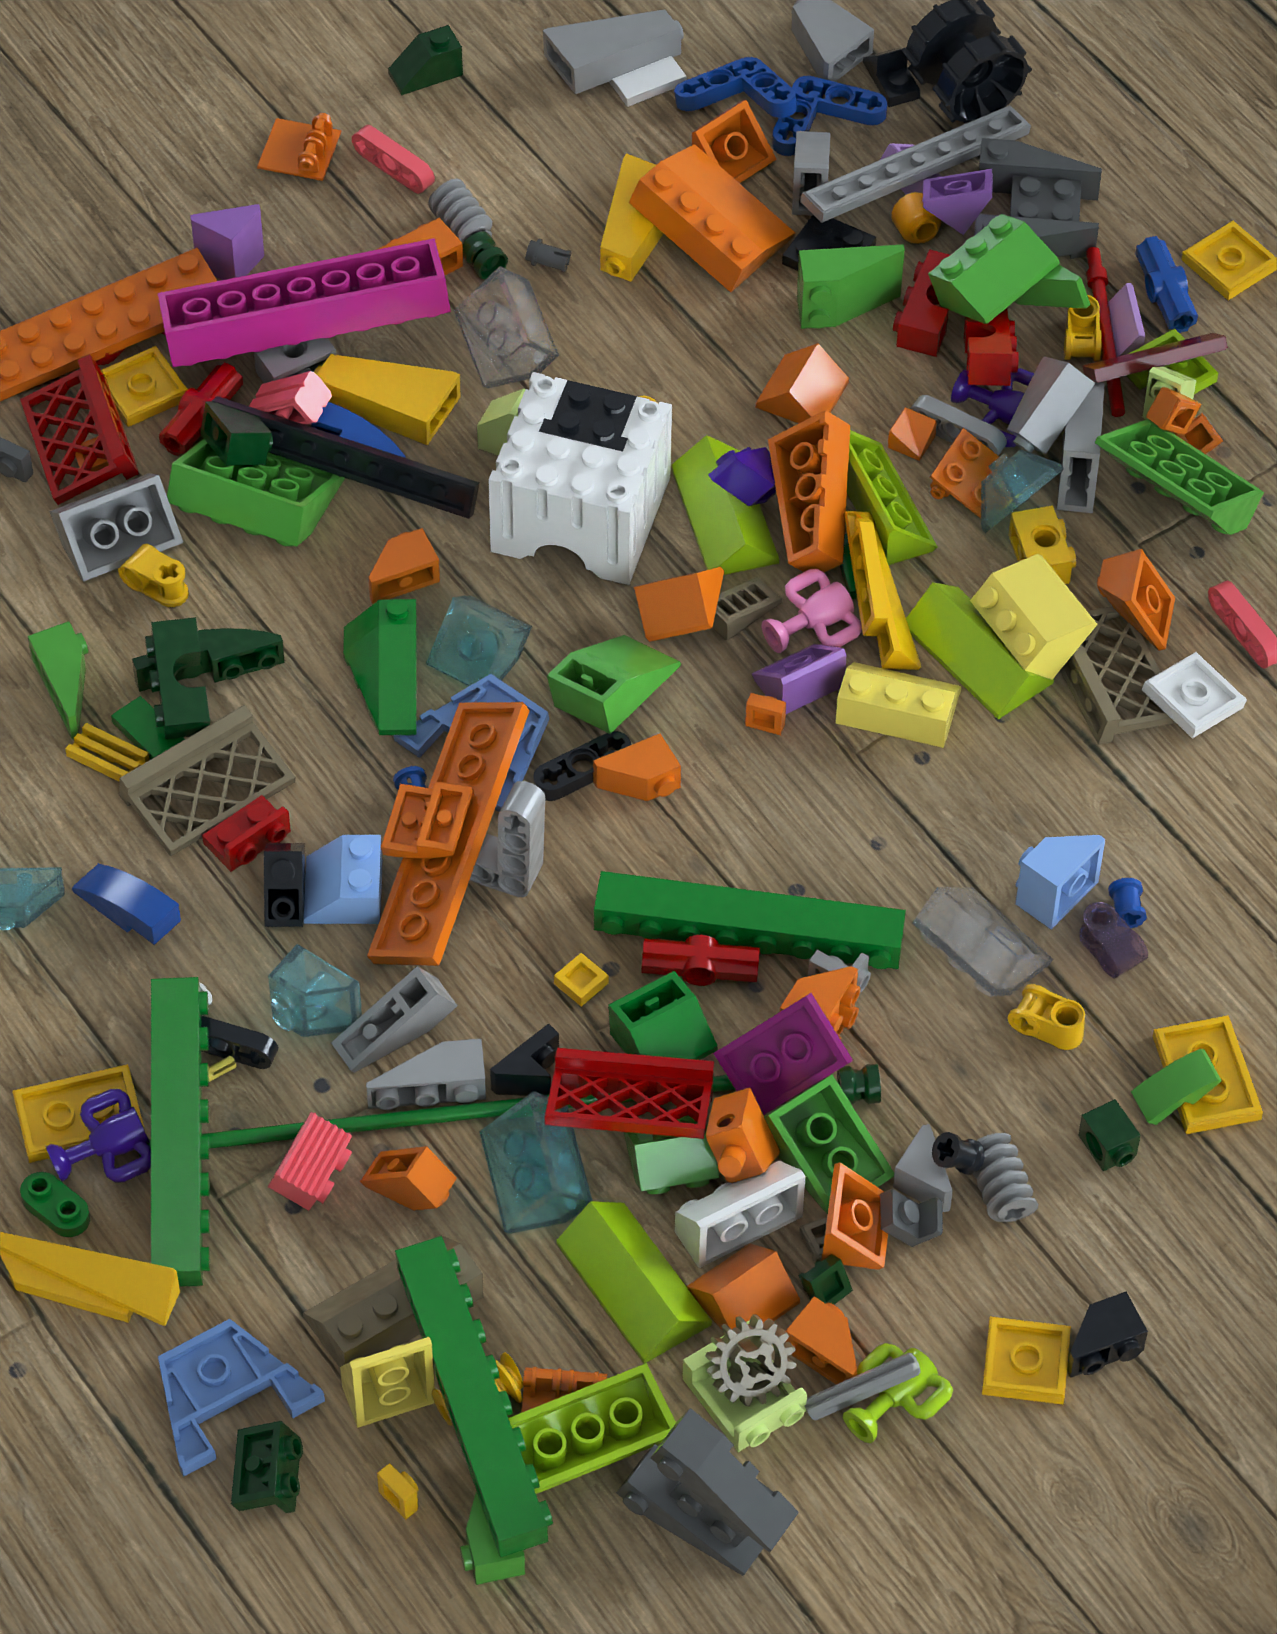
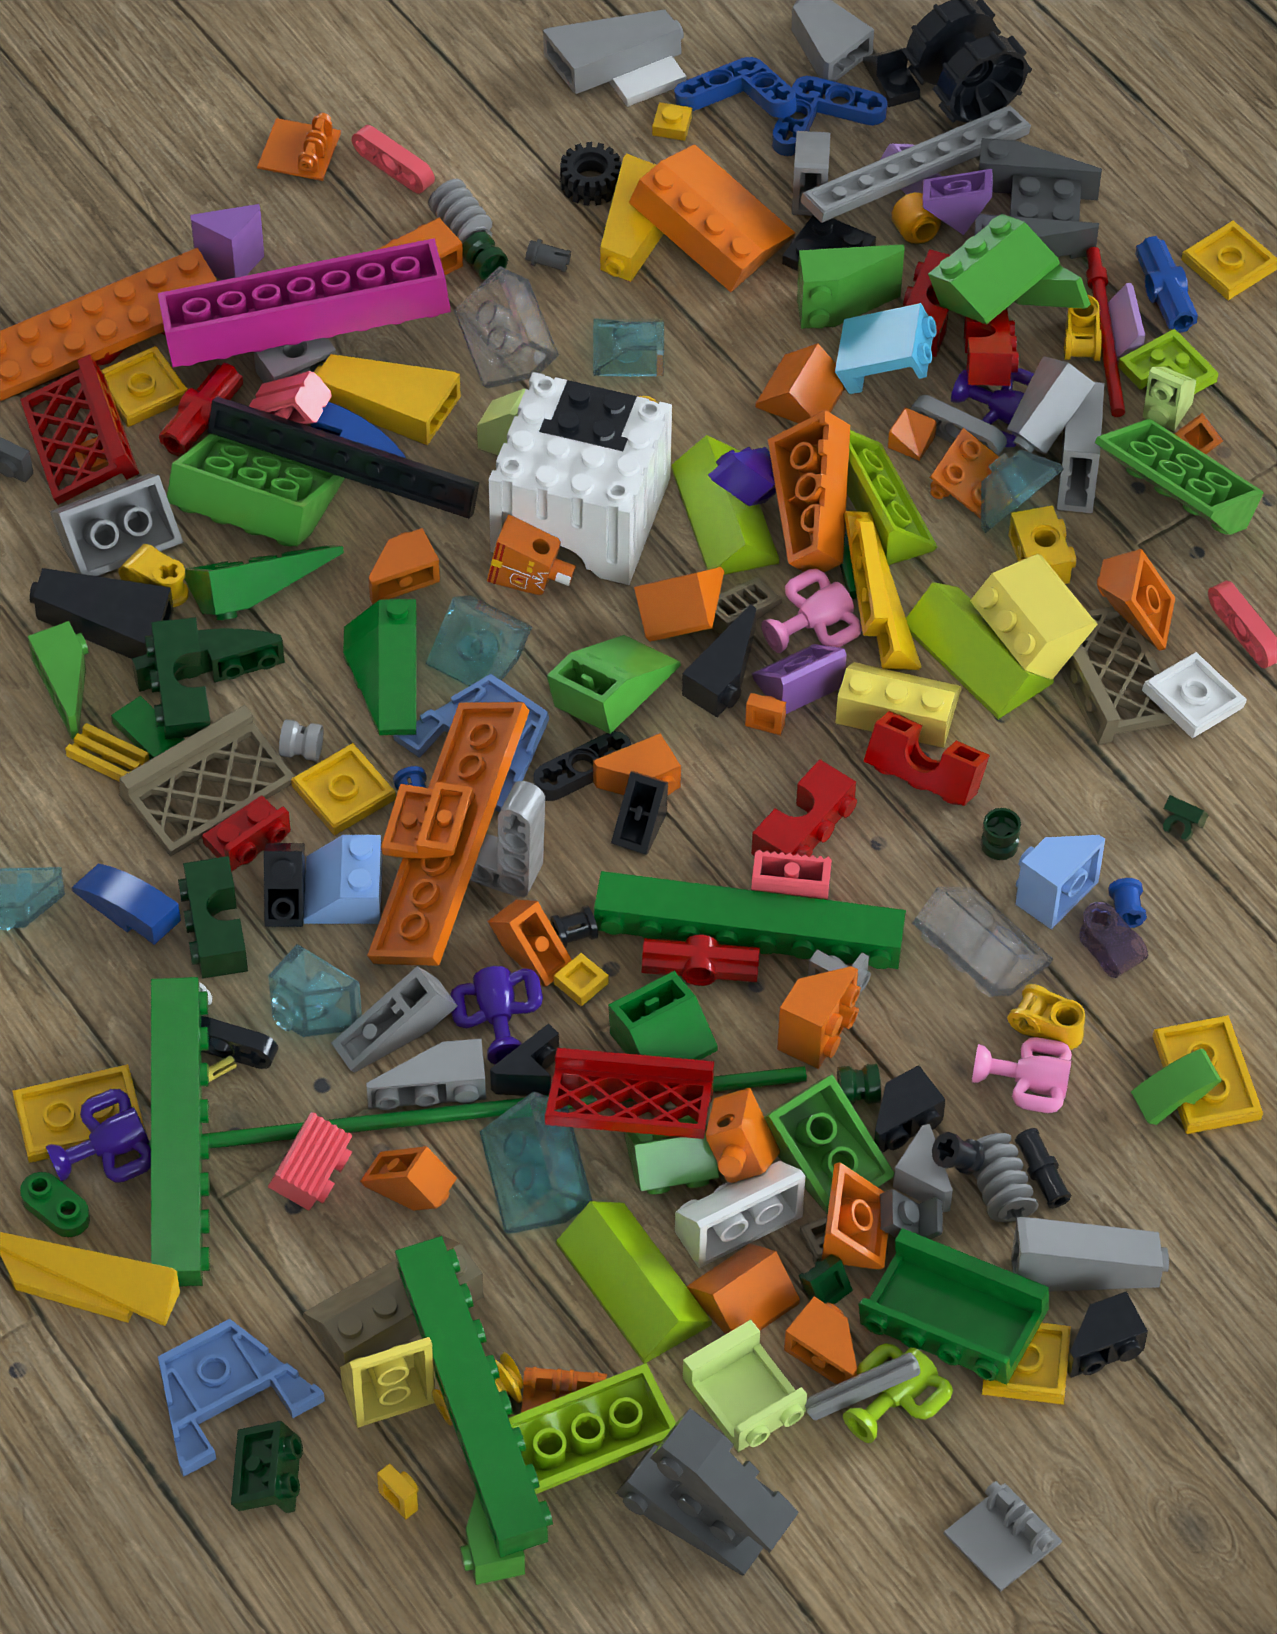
(101, 608): none -> black slope
(218, 943): none -> dark green arch
(235, 435): dark green slope -> none
(236, 586): none -> green wedge
(301, 740): none -> light grey wheel
(343, 789): none -> yellow tile
(428, 61): dark green slope -> none
(497, 1003): none -> dark purple piece
(527, 559): none -> orange torso
(530, 939): none -> orange slope
(584, 918): none -> black bush
(589, 159): none -> black tyre
(628, 347): none -> clear light blue slope
(641, 812): none -> black slope
(672, 121): none -> yellow plate
(718, 673): none -> black slope
(735, 142): orange slope -> none
(749, 1378): dark tan gear -> none
(784, 1054): magenta plate -> none
(791, 874): none -> coral brick
(825, 797): none -> red arch
(885, 343): none -> medium azure panel
(897, 752): none -> red arch
(905, 1107): none -> black slope
(955, 1307): none -> green panel
(1001, 833): none -> dark green wheel
(1002, 1536): none -> light grey hinge
(1034, 1073): none -> bright pink piece
(1043, 1168): none -> black pin
(1087, 1255): none -> light grey slope
(1109, 1135): dark green brick -> none
(1155, 357): tile -> none
(1173, 411): orange slope -> none
(1184, 813): none -> dark green tile

